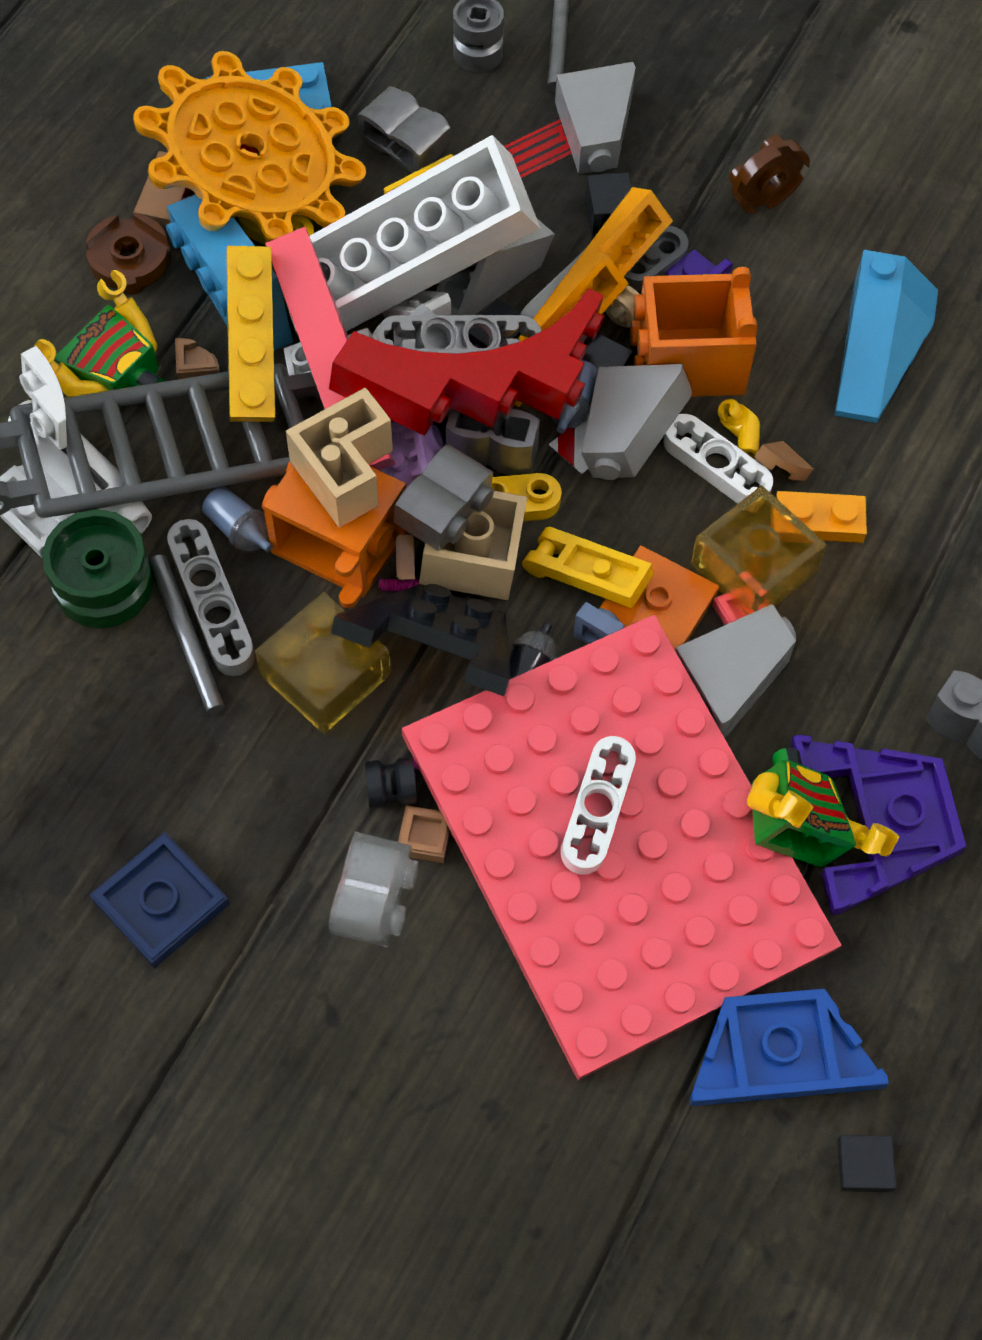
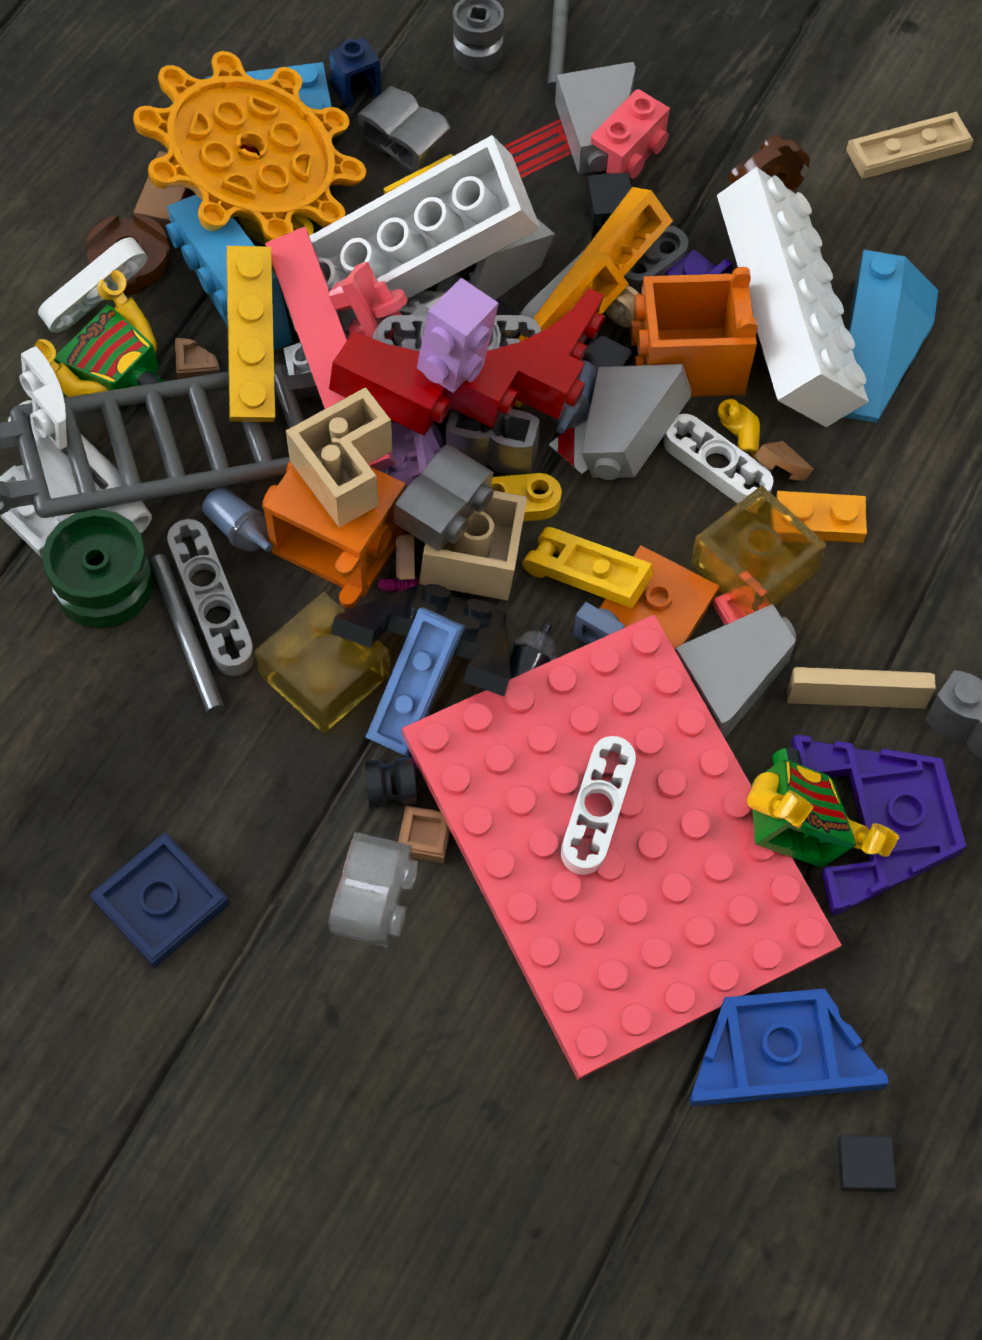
(81, 292): none -> white beam
(350, 61): none -> dark blue window
(368, 299): none -> coral hips
(415, 678): none -> medium blue tile
(457, 336): none -> lavender brick
(633, 133): none -> coral bracket
(793, 298): none -> white brick
(860, 687): none -> tan tile
(909, 145): none -> tan tile

